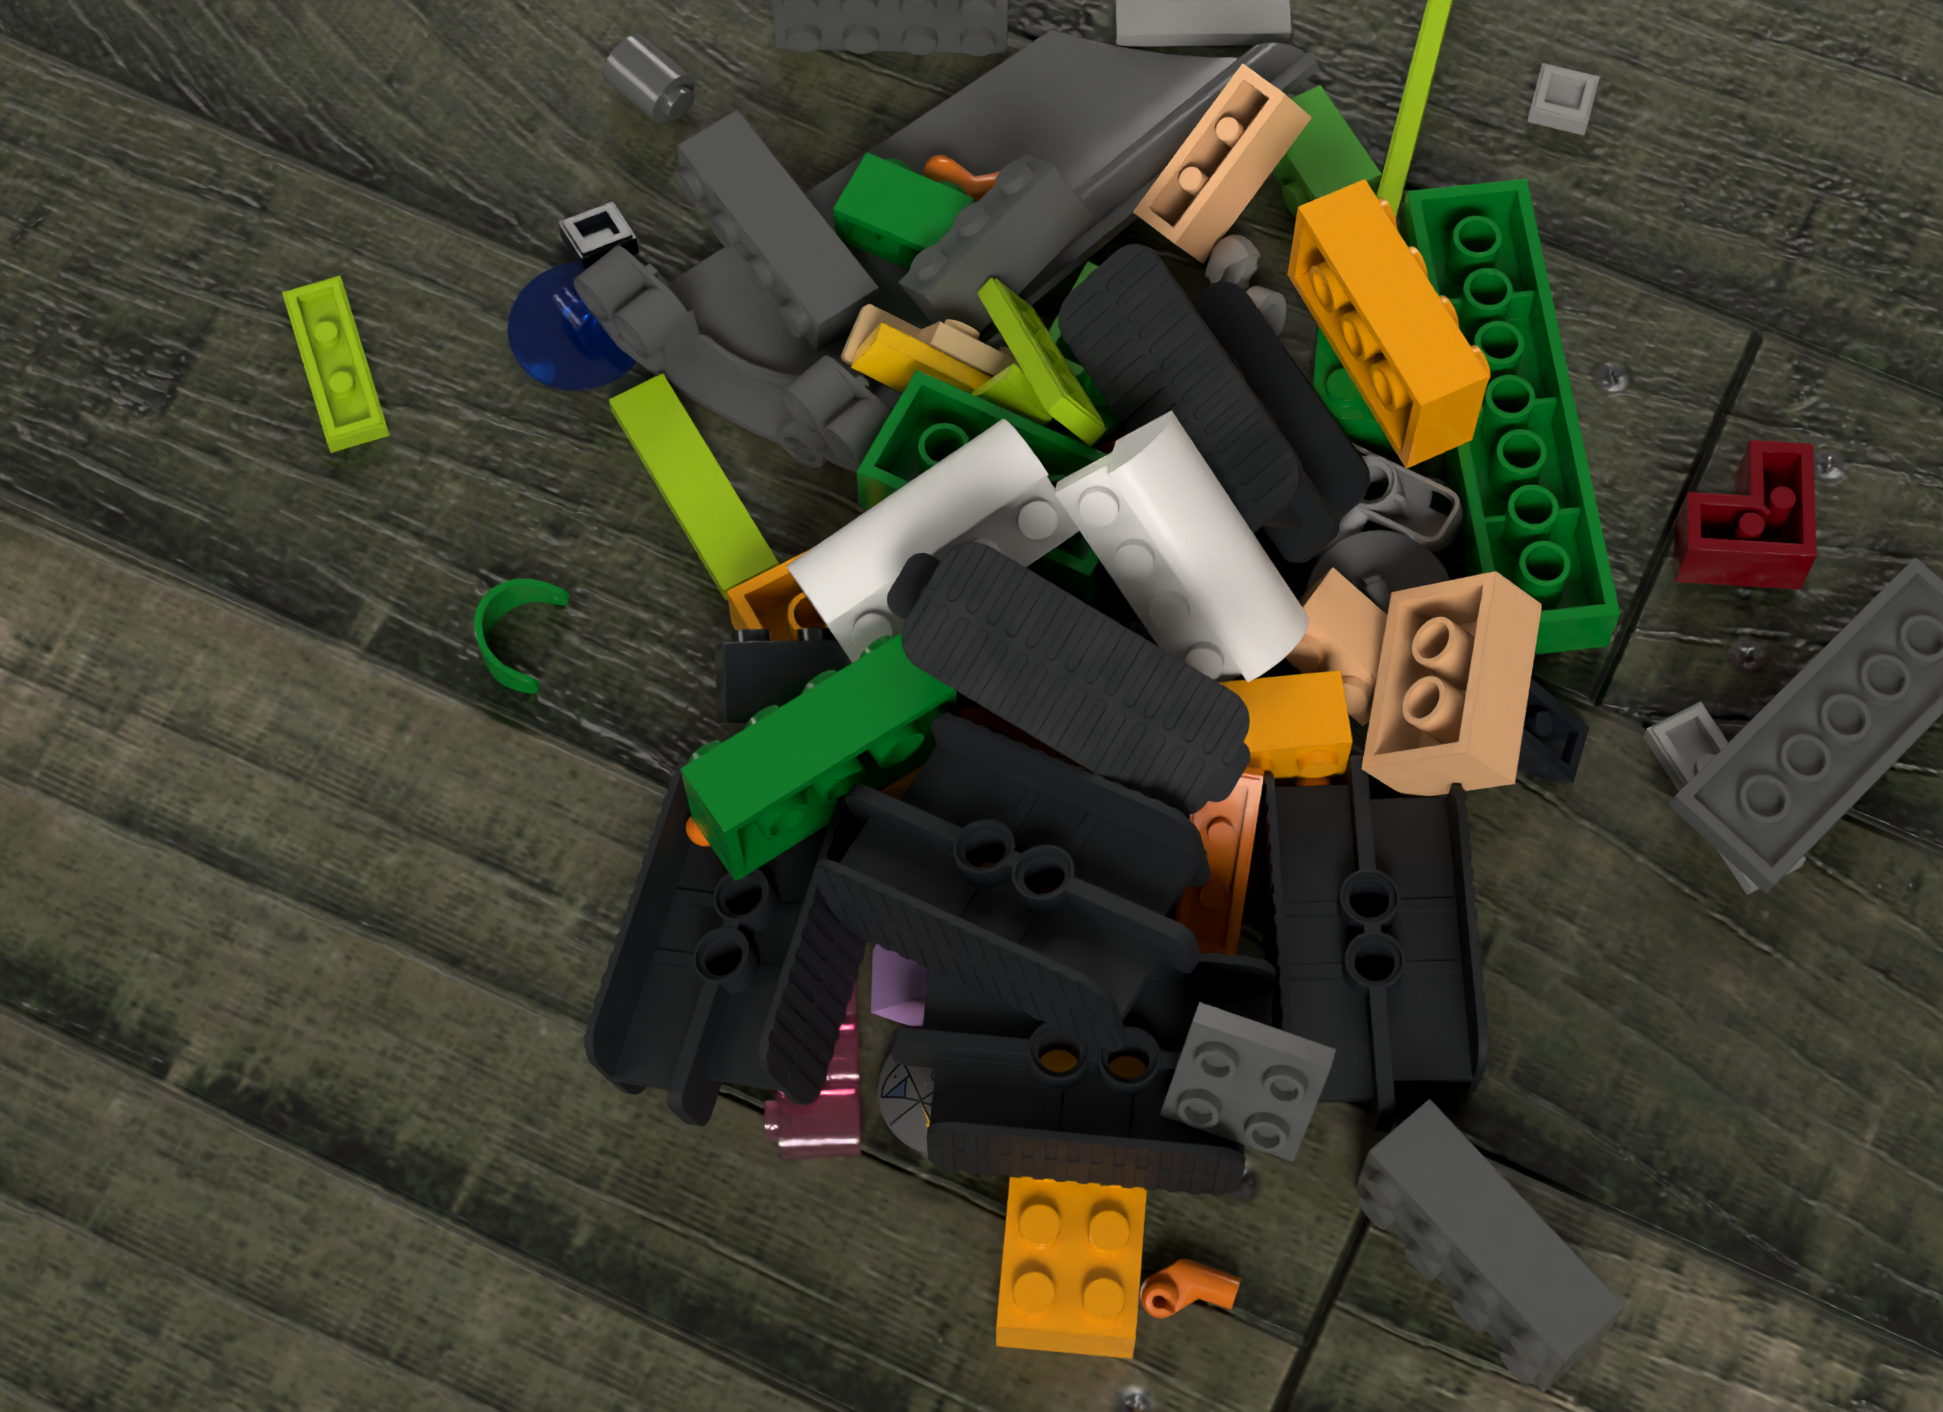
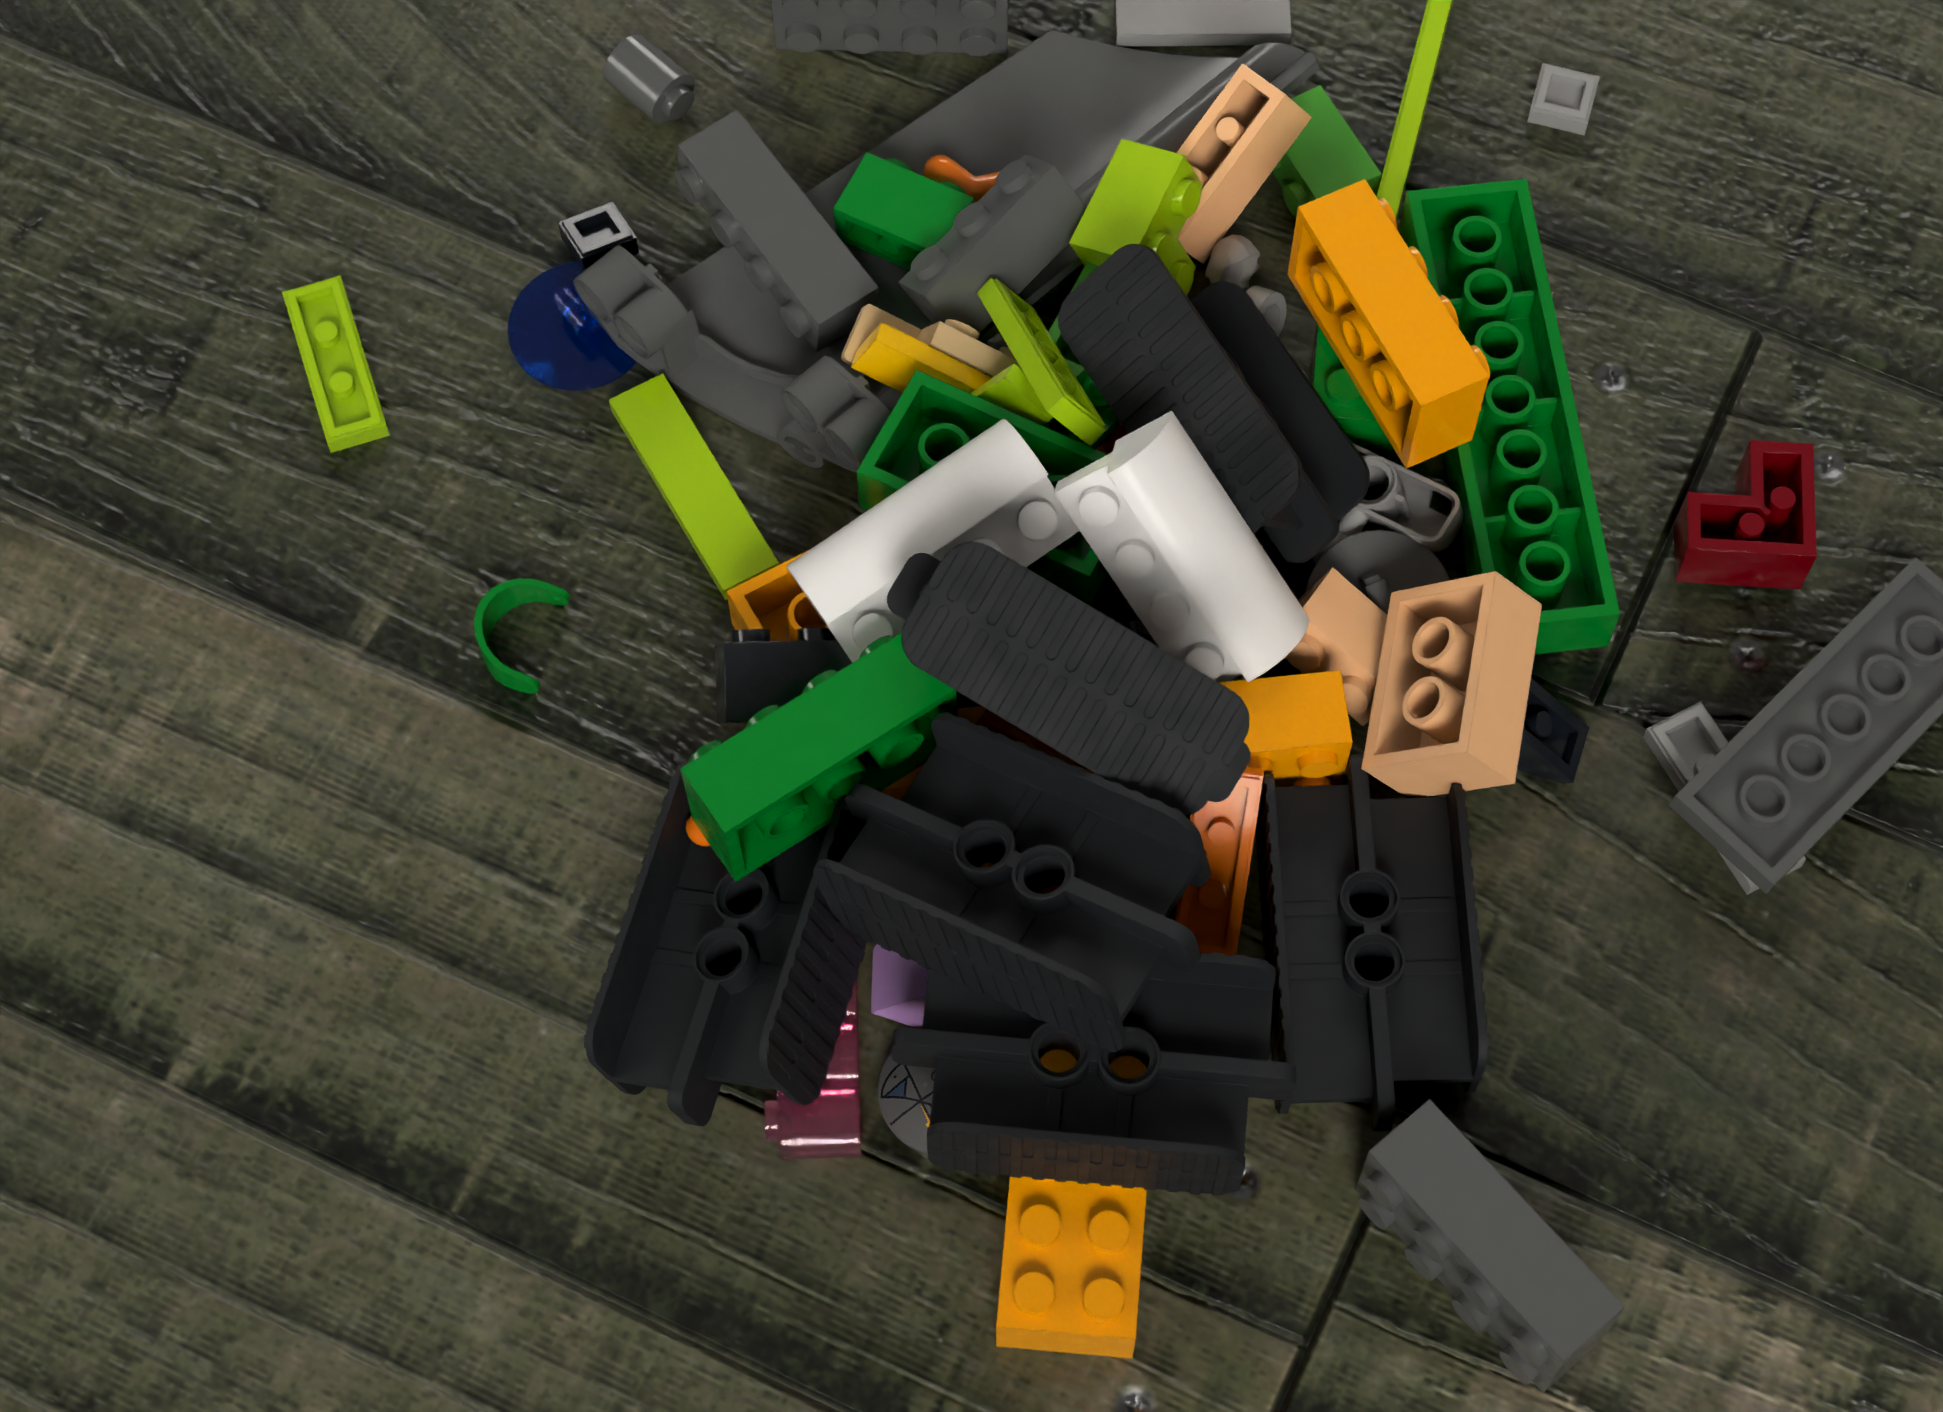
(1142, 202): none -> lime brick
(1183, 1284): orange arm -> none
(1247, 1081): dark grey plate -> none

